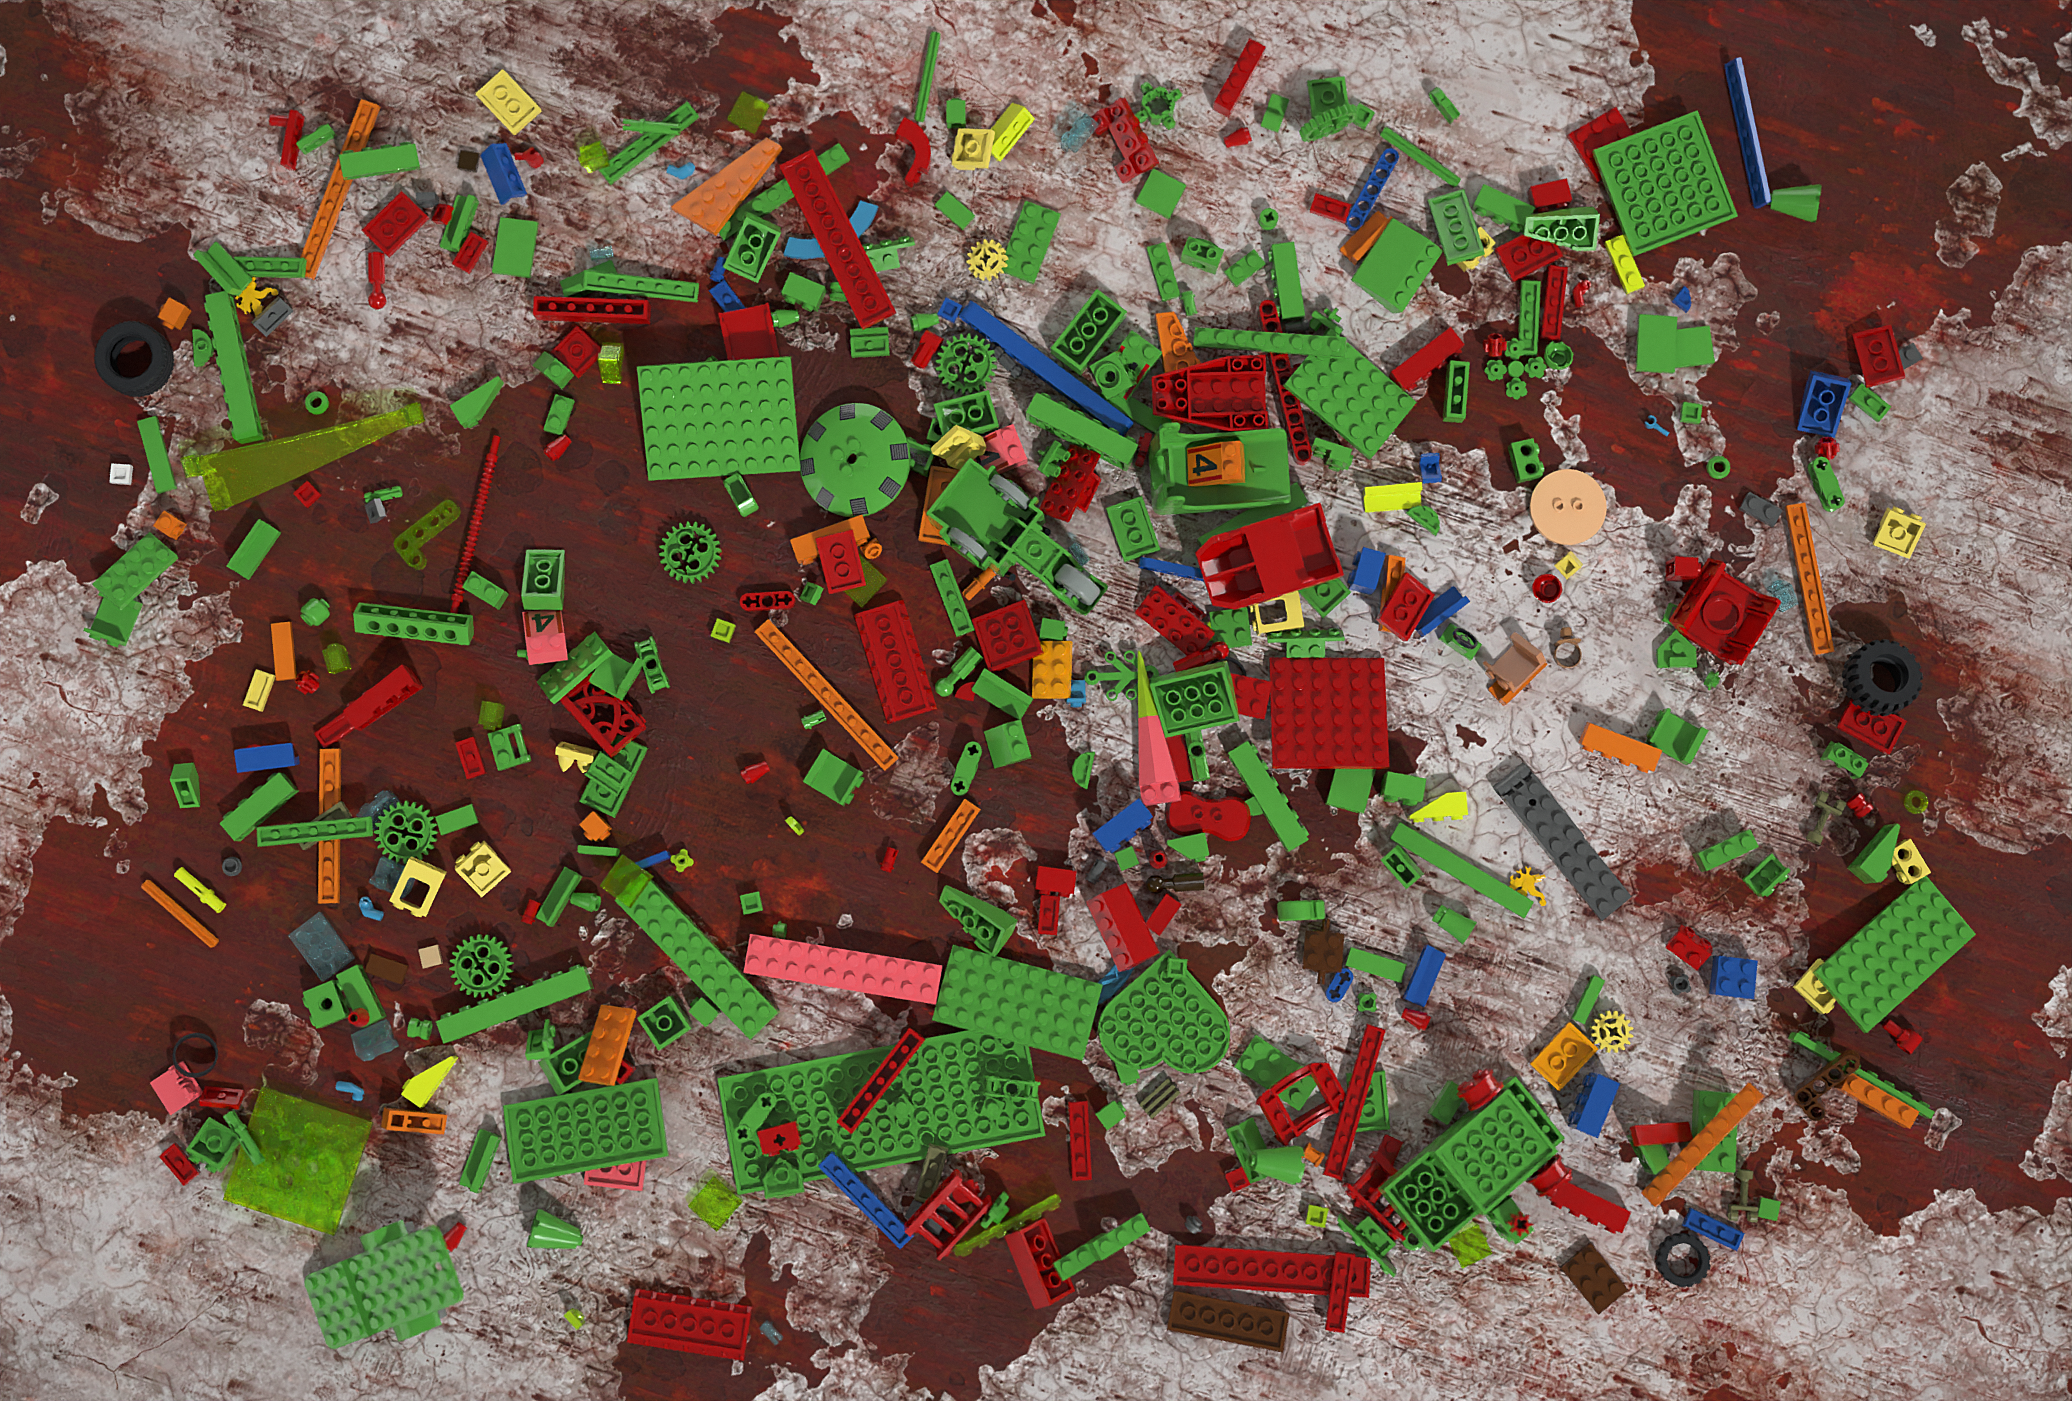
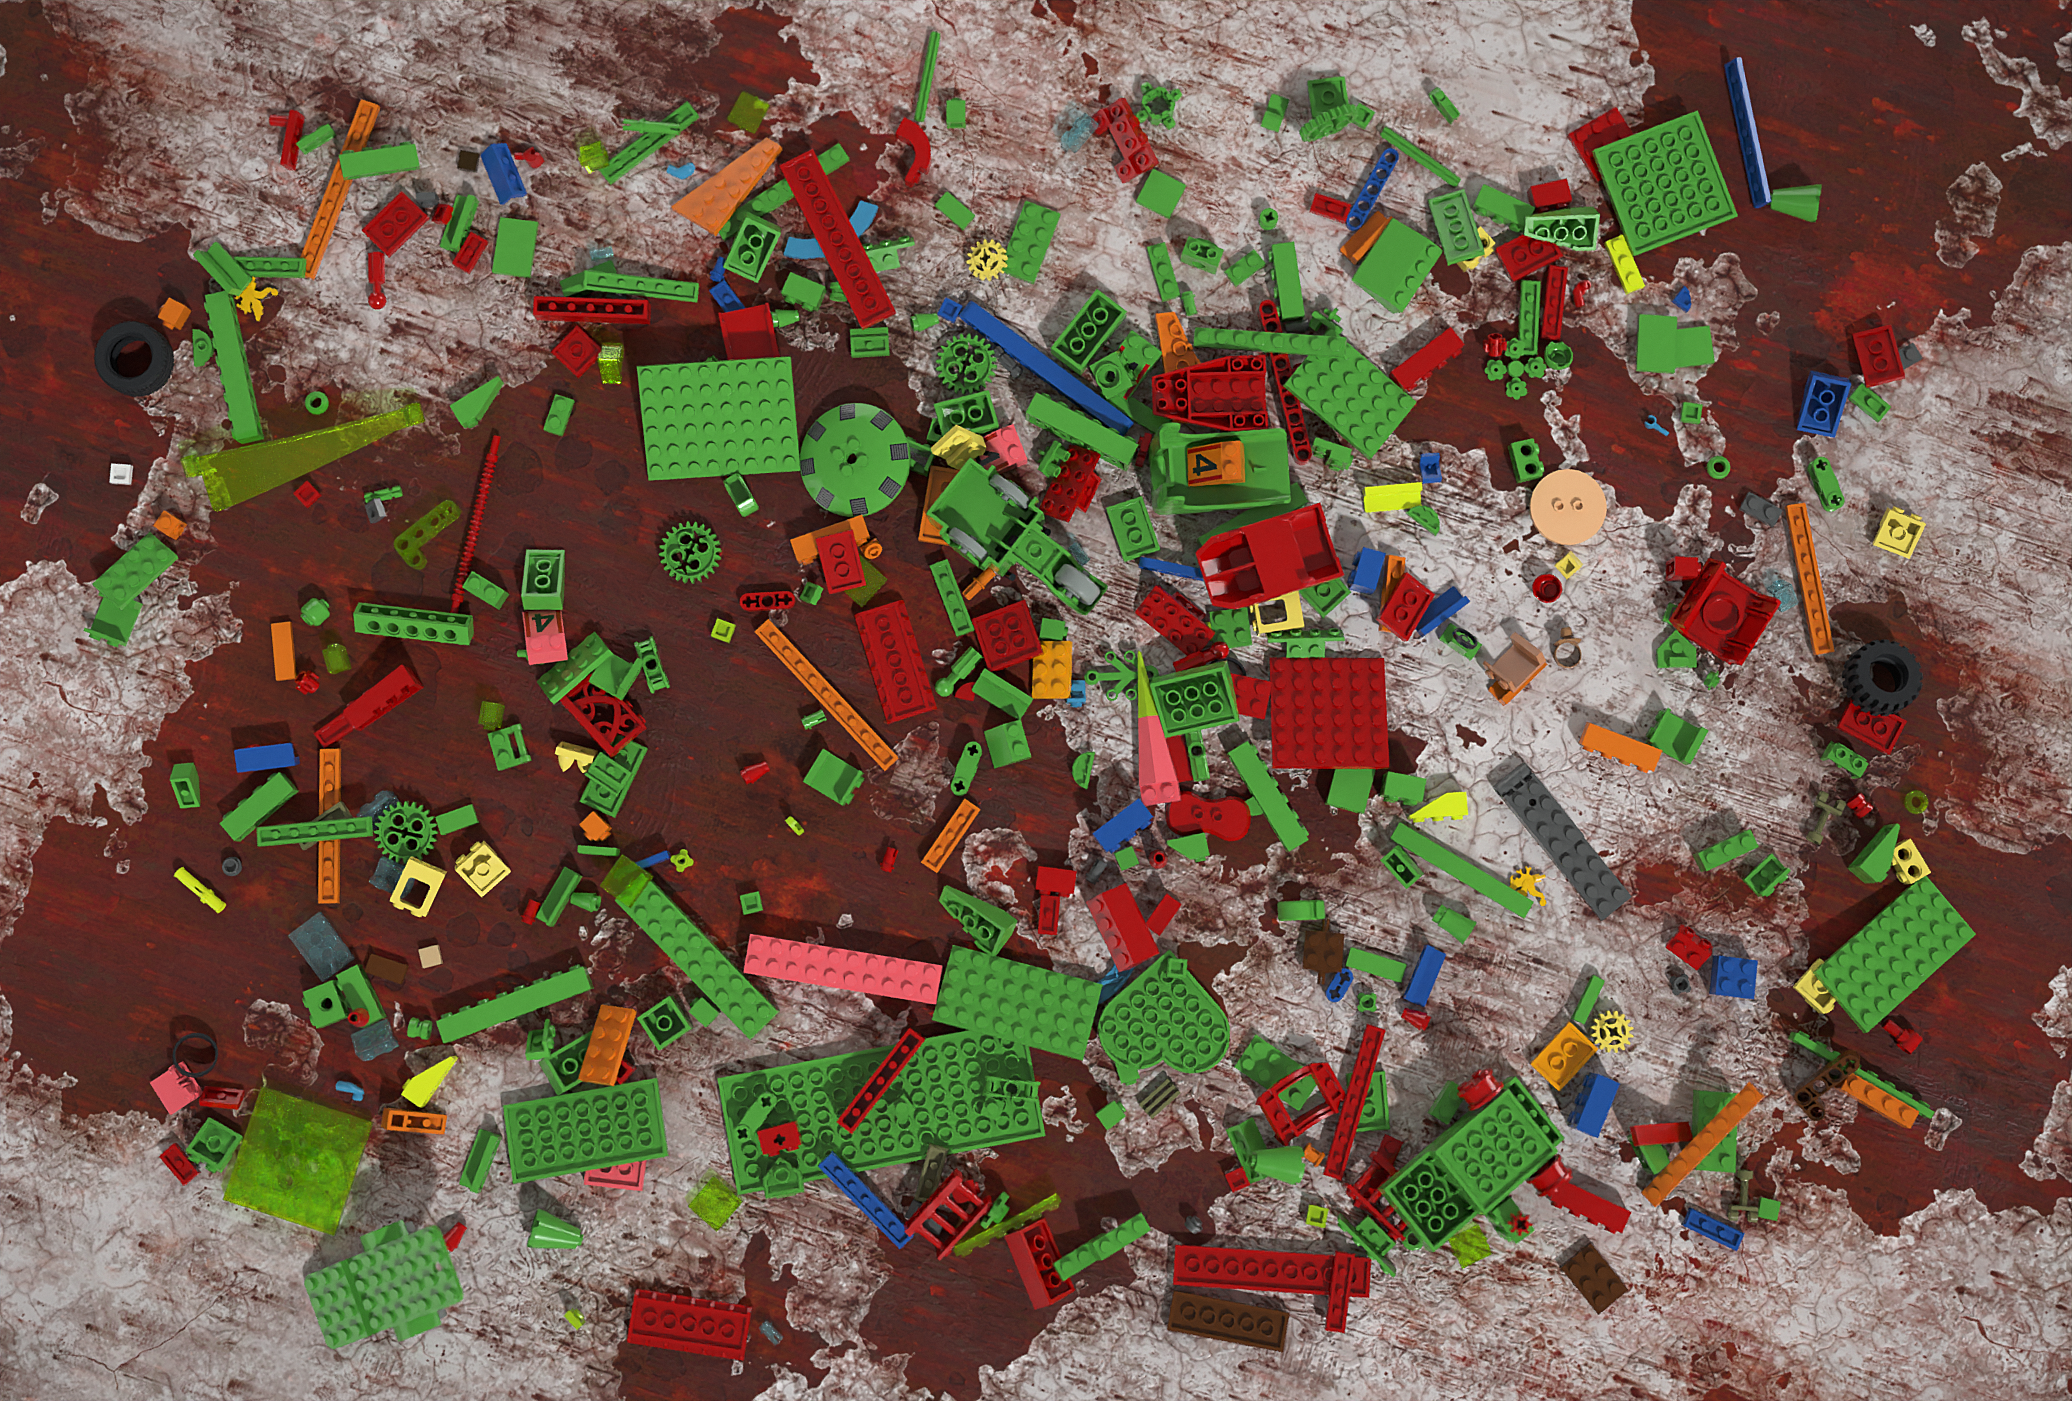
(157, 454): bright green tile -> none
(179, 913): orange axle -> none
(246, 1141): bright green pin -> none
(253, 549): bright green panel -> none
(259, 690): light yellow tile -> none
(272, 316): dark grey plate -> none
(368, 910): dark azure arm -> none
(467, 977): bright green gear -> none
(470, 758): red plate -> none
(508, 102): light yellow plate -> none
(553, 370): bright green slope -> none
(557, 447): red cone -> none
(780, 930): bright green plate -> none
(929, 344): red piece -> none
(972, 148): light yellow plate -> none
(1009, 129): neon yellow panel -> none
(1079, 1140): red tile -> none
(1179, 883): dark brown piece -> none
(1238, 137): red cone -> none
(1239, 78): red brick -> none
(1456, 391): bright green brick -> none
(1703, 1263): black tyre -> none
(1827, 448): red gear -> none

